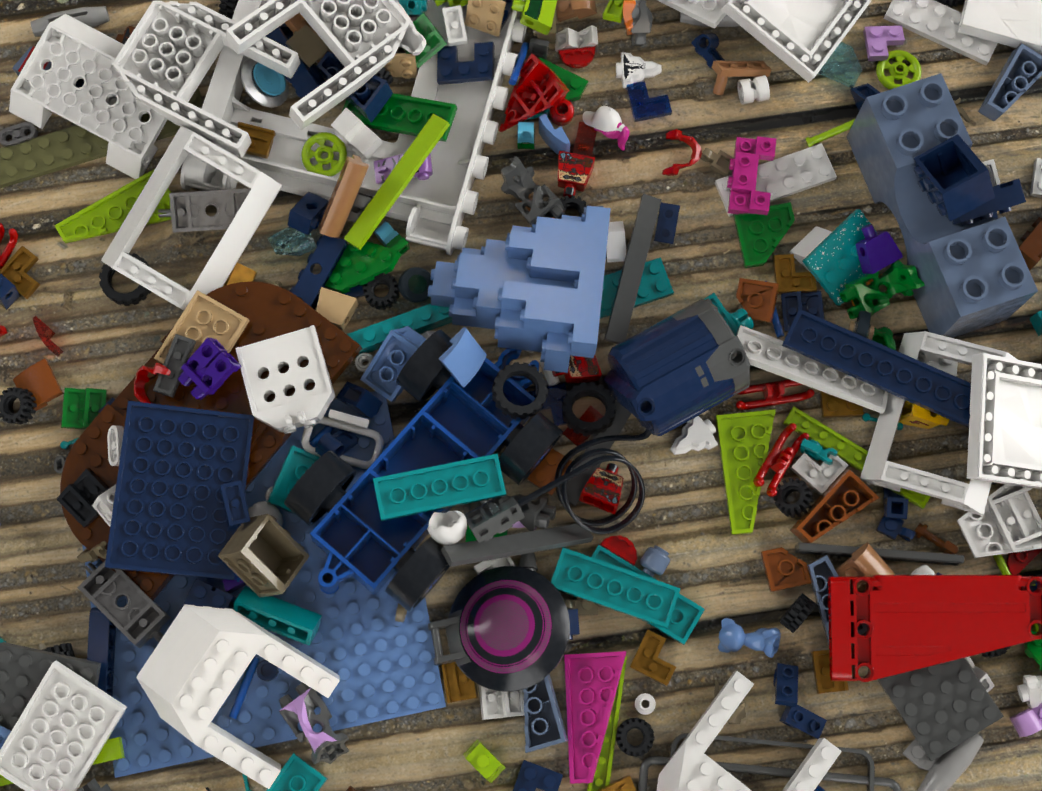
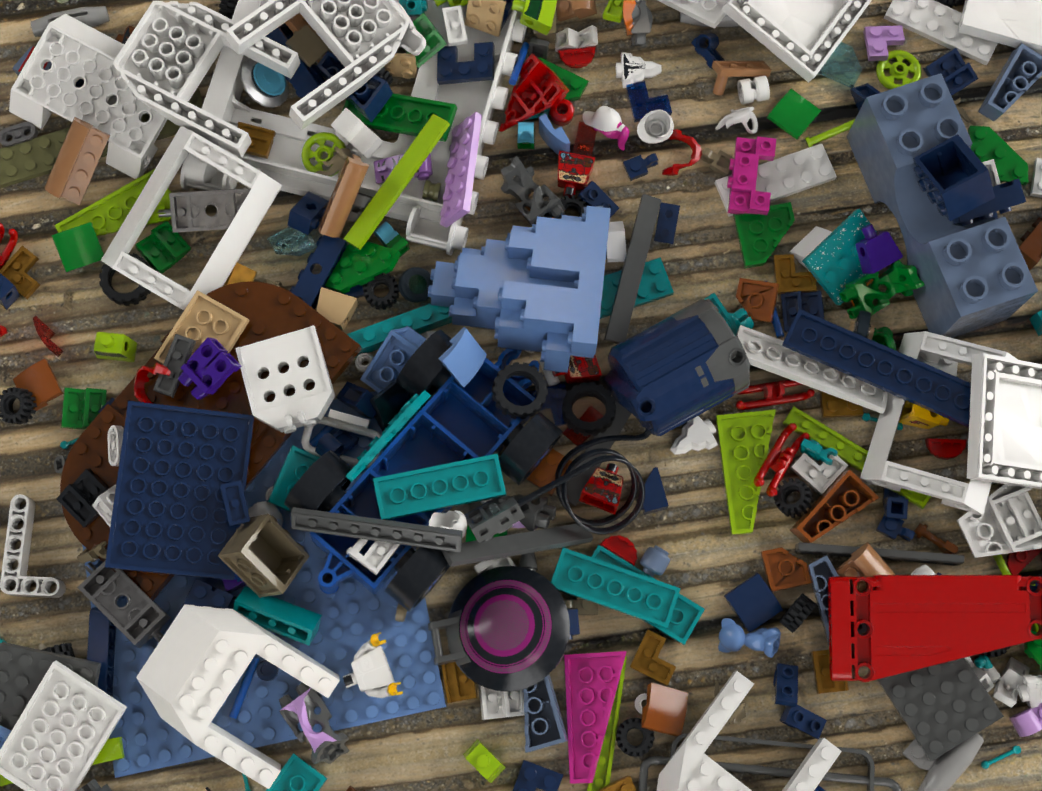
(22, 555): none -> white beam
(76, 161): none -> medium nougat brick
(78, 246): none -> green slope
(111, 347): none -> lime torso
(163, 247): none -> green slope
(337, 161): none -> dark tan piece
(372, 670): none -> white torso
(375, 557): none -> white plate
(376, 529): none -> dark grey tile
(388, 403): none -> black slope
(395, 427): none -> teal wing
(431, 190): none -> olive wheel
(461, 170): none -> lavender plate
(596, 197): none -> dark blue plate
(637, 167): none -> dark blue plate
(655, 127): none -> white piece
(655, 495): none -> dark blue slope
(664, 709): none -> dark orange slope
(738, 116): none -> white piece
(753, 602): none -> dark blue slope
(793, 114): none -> green slope
(945, 448): none -> red plate
(954, 71): none -> dark blue slope
(984, 662): none -> arm
(990, 146): none -> green plate
(1012, 676): none -> white slope
(1015, 750): none -> teal hinge

